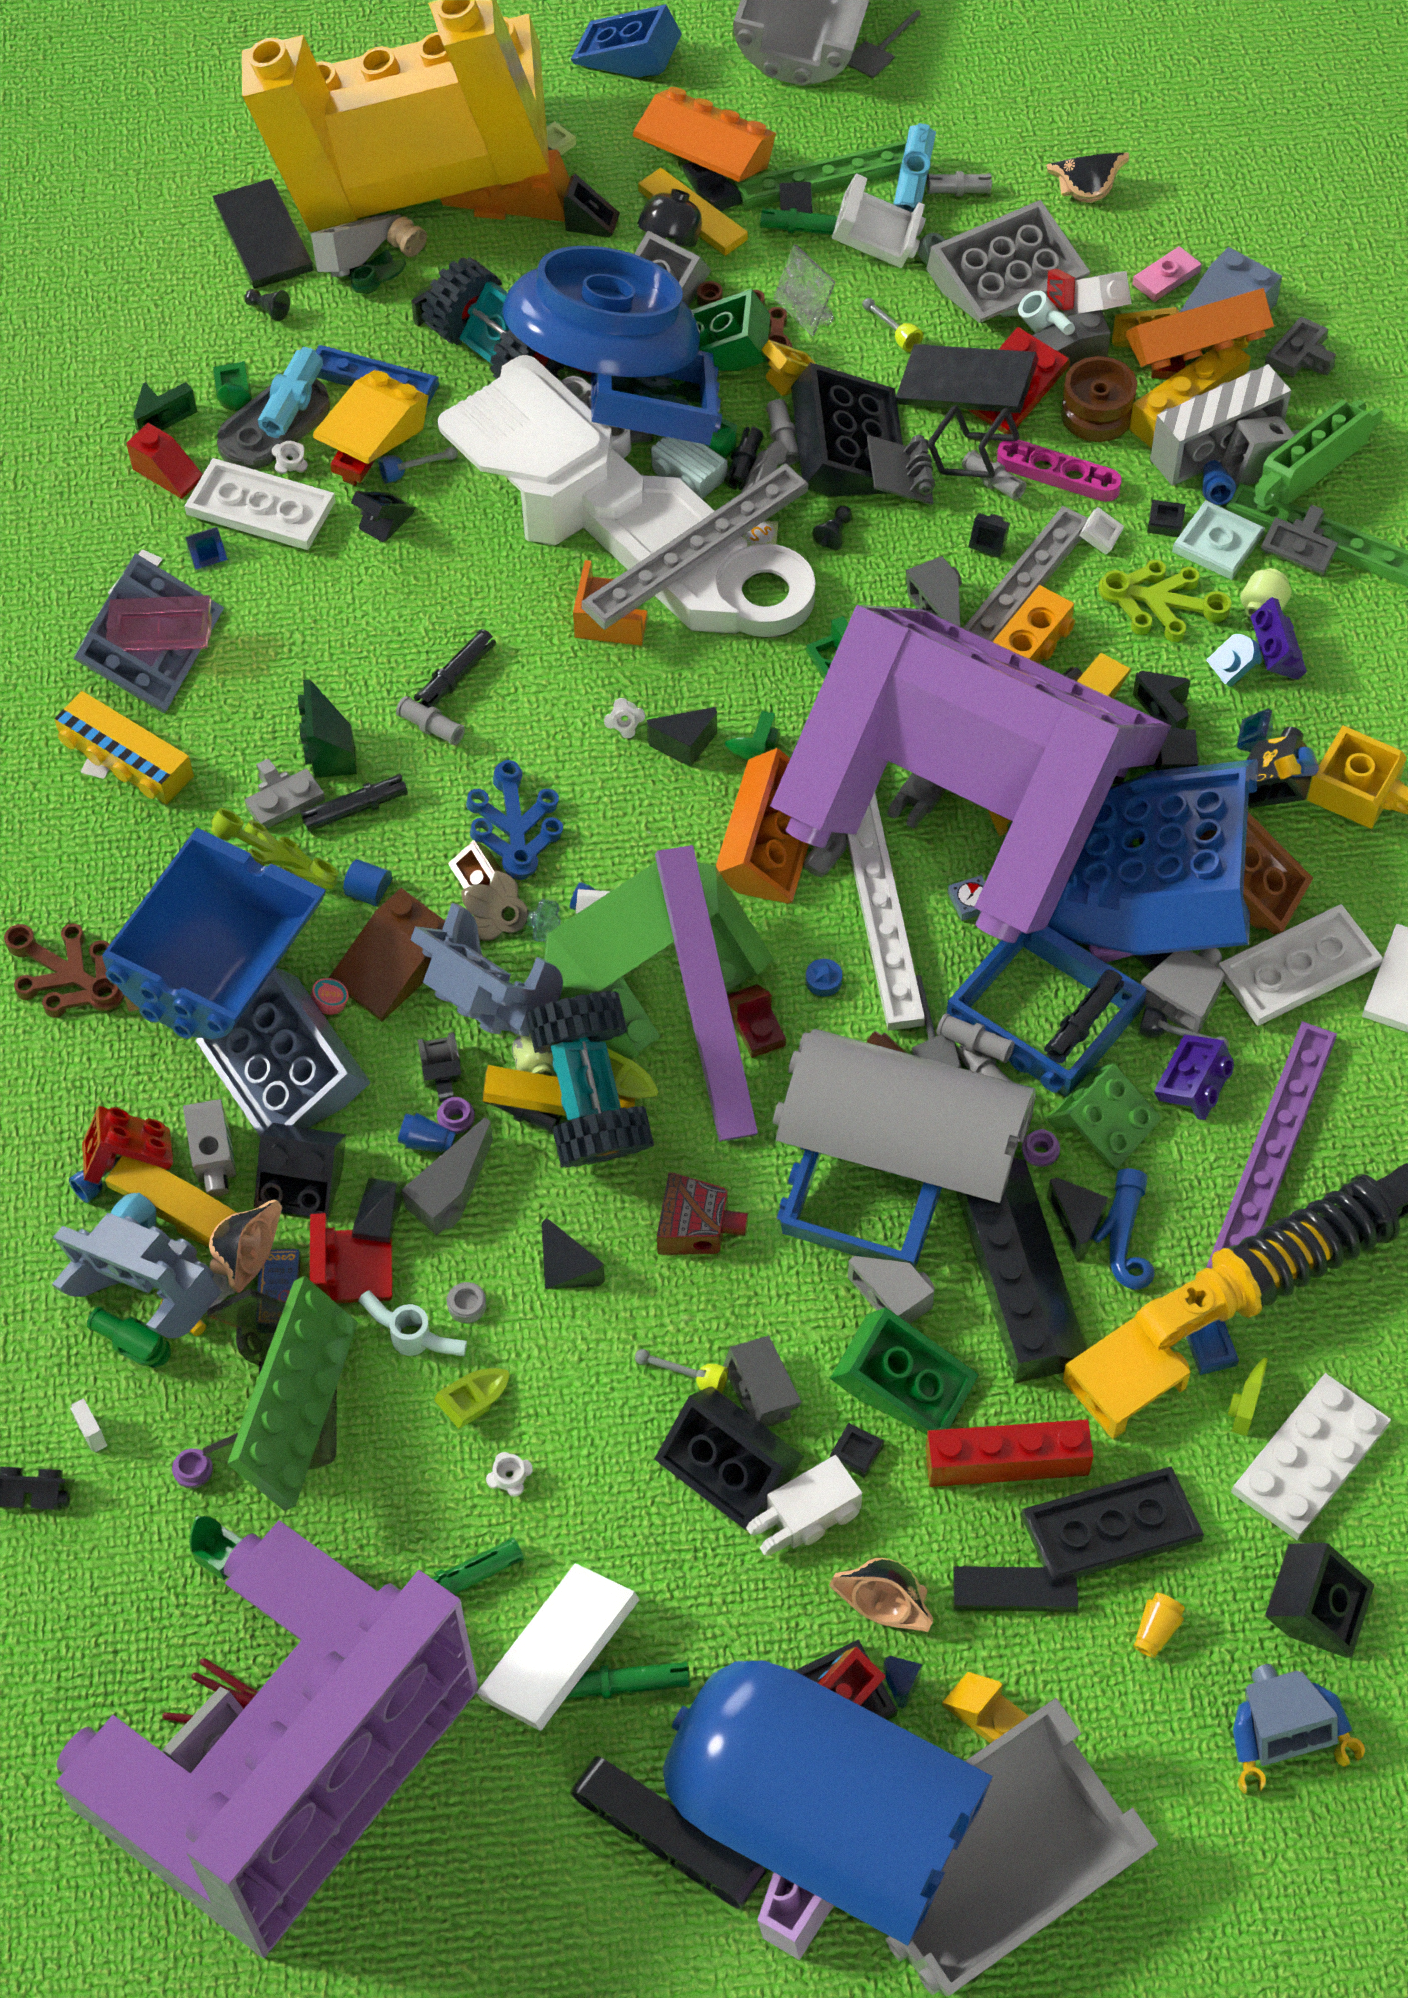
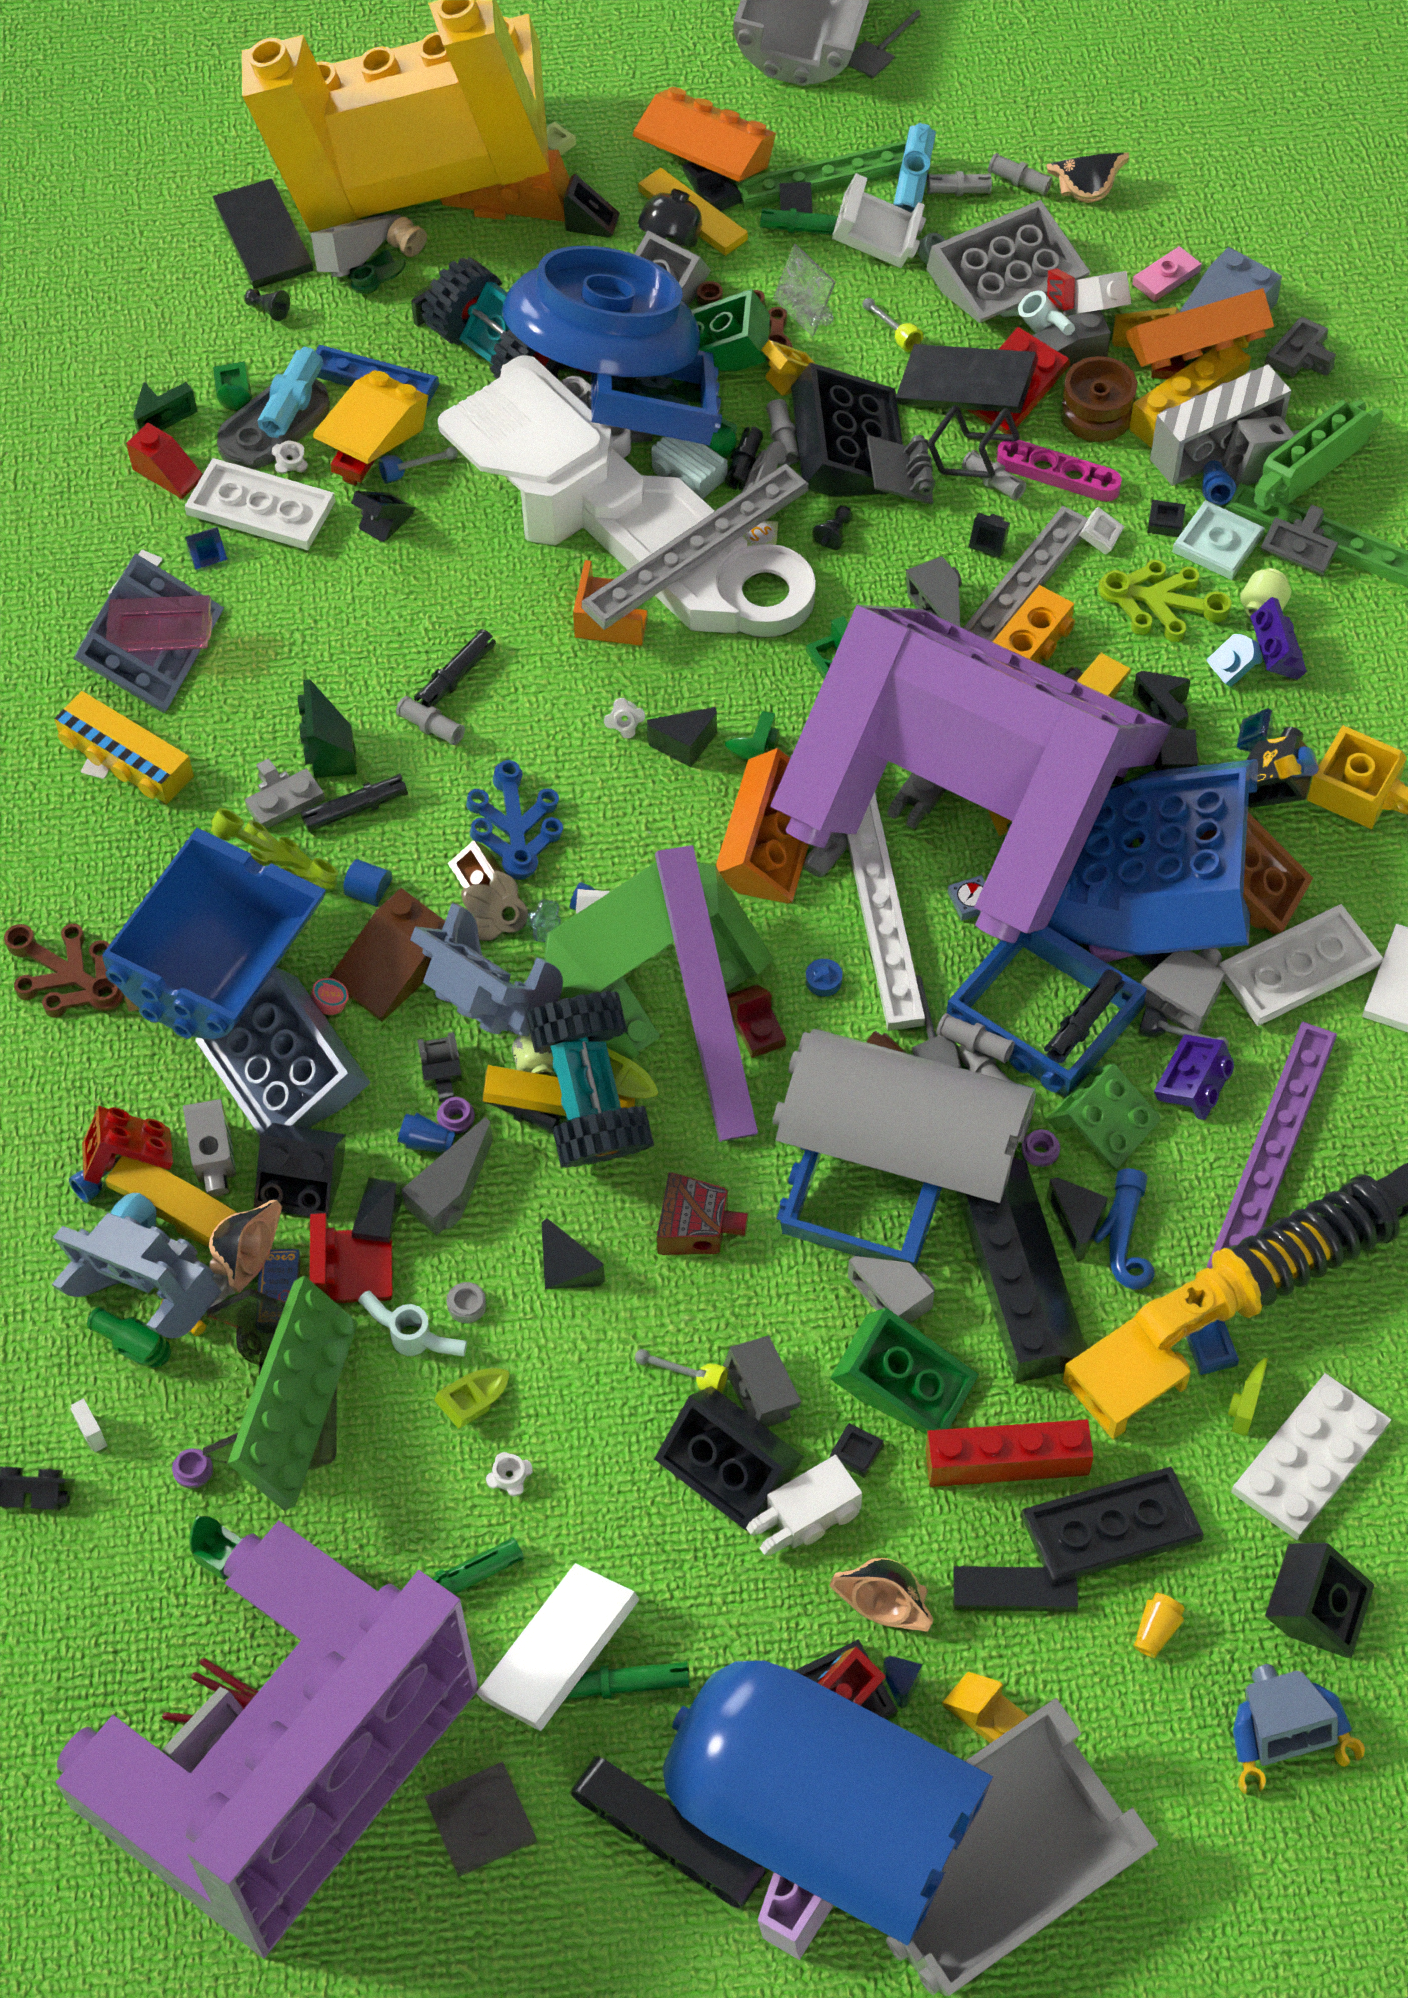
(480, 1819): none -> tile
(630, 42): blue slope -> none
(1020, 174): none -> light grey pin

